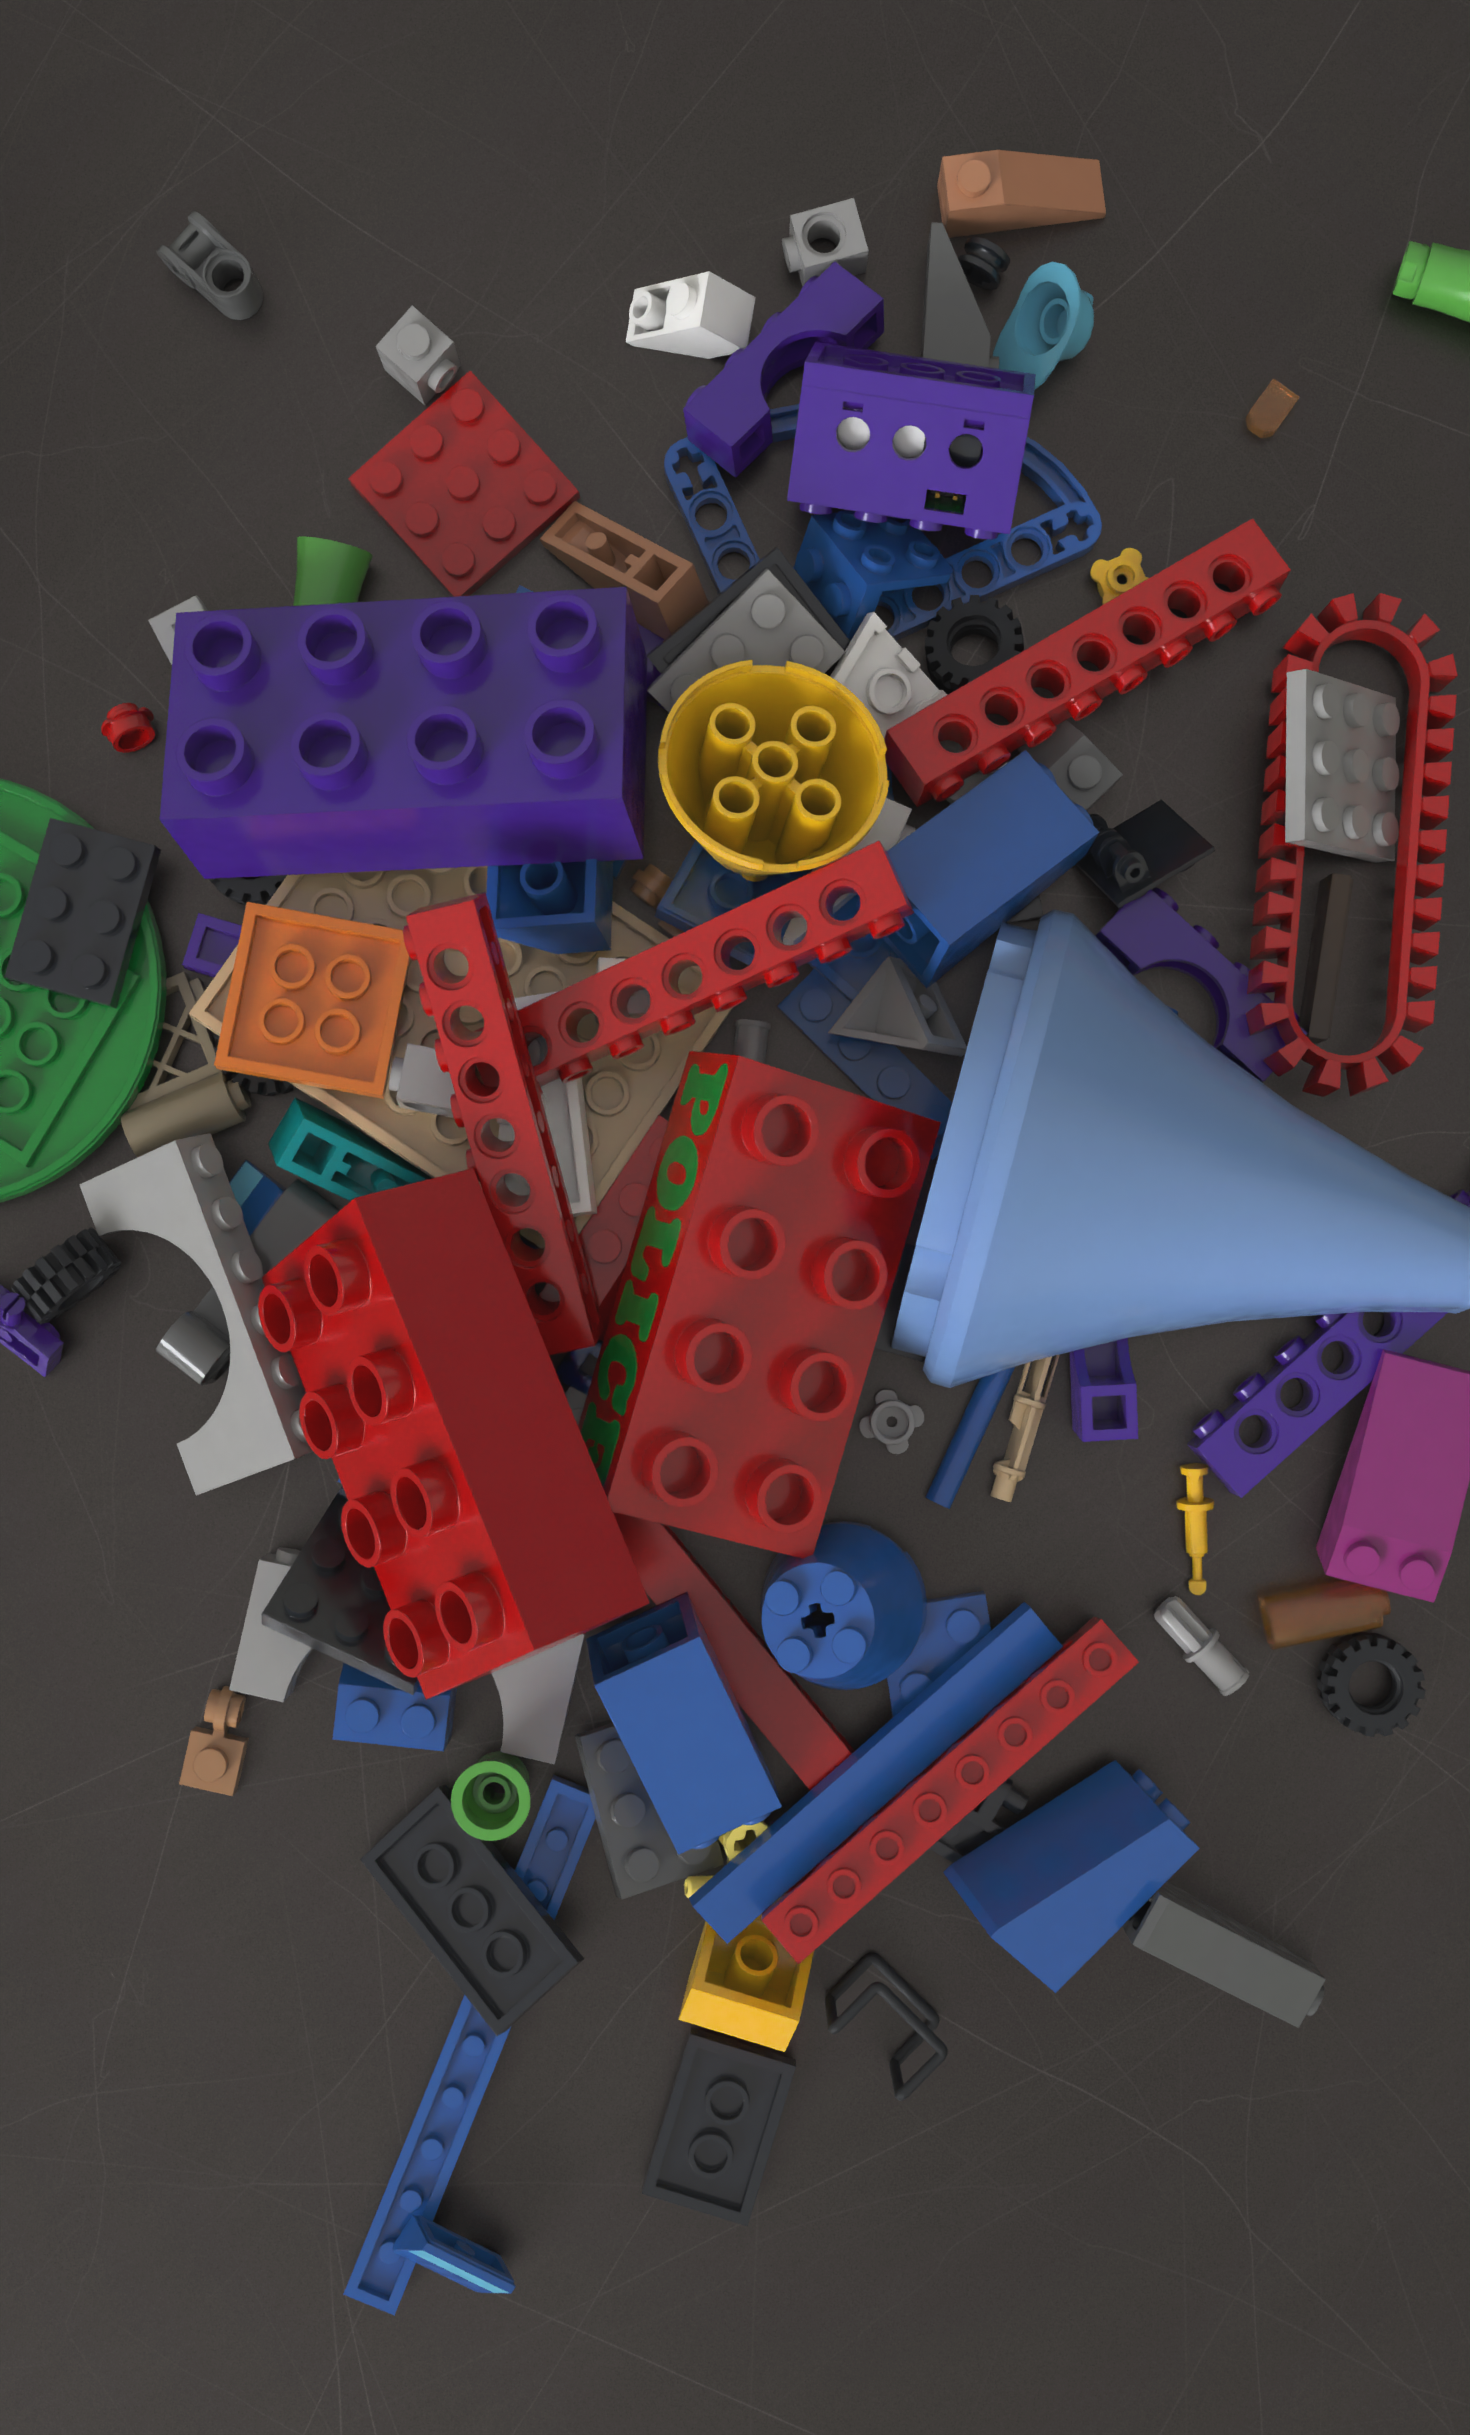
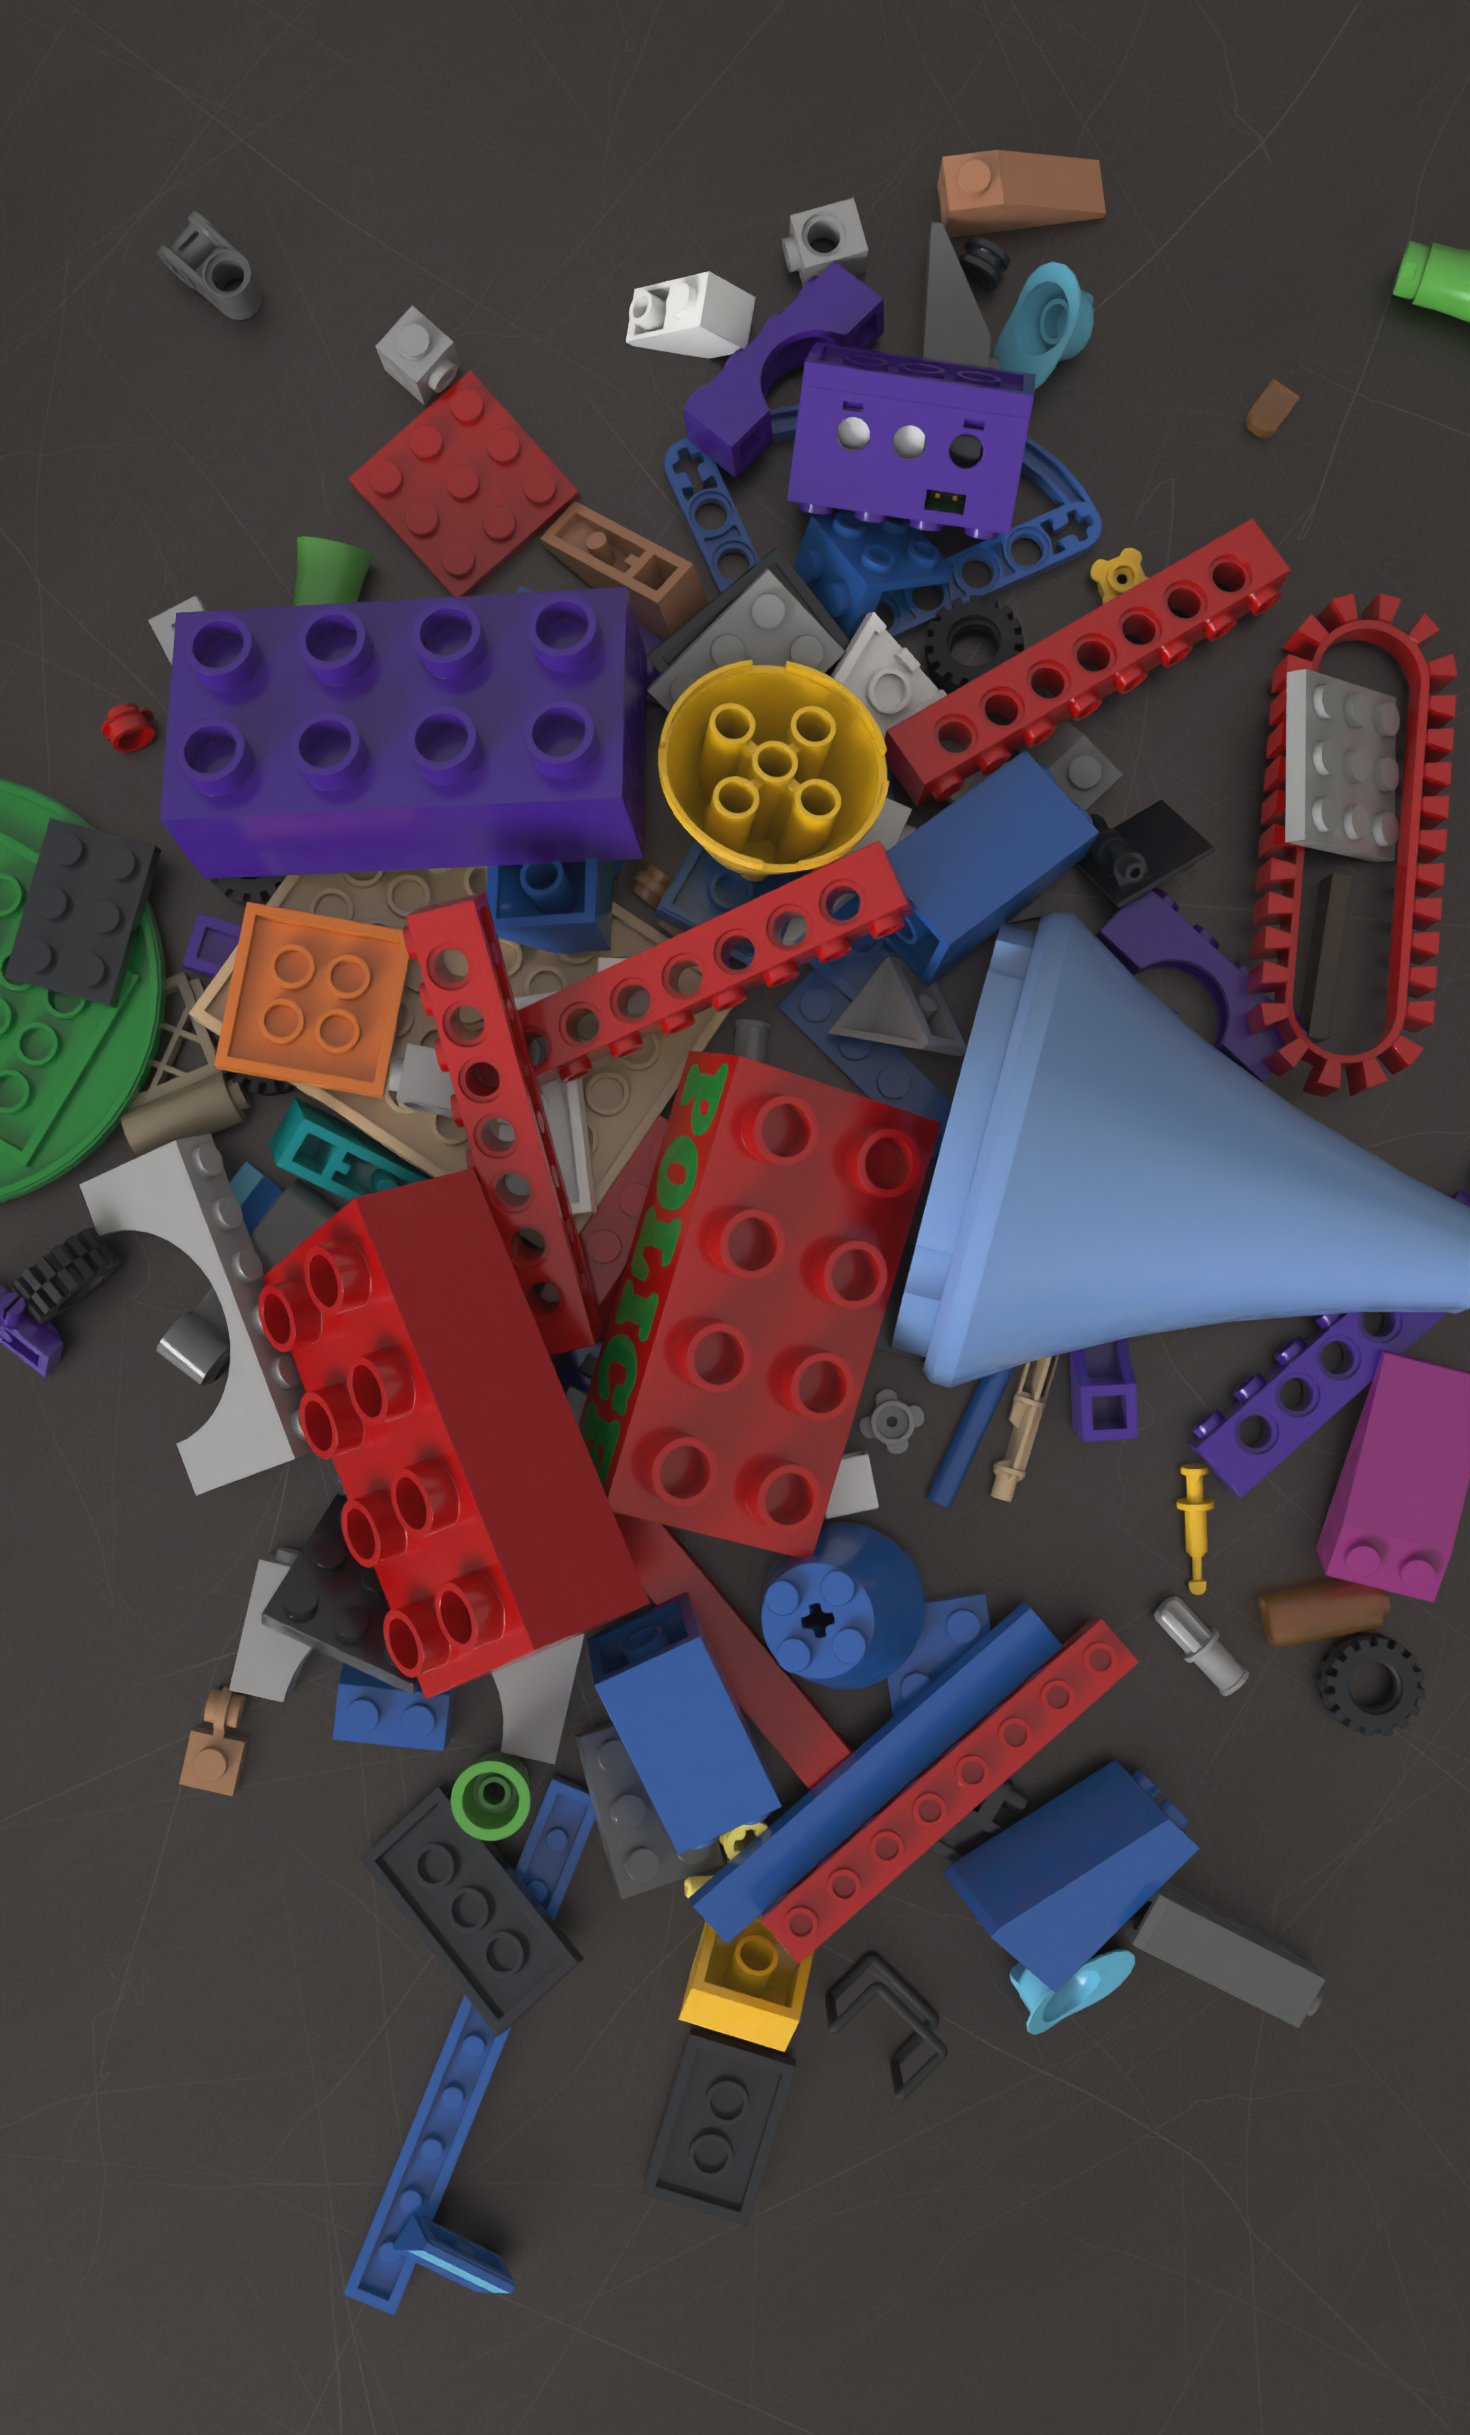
(853, 1487): none -> white piece
(1087, 1986): none -> medium azure piece

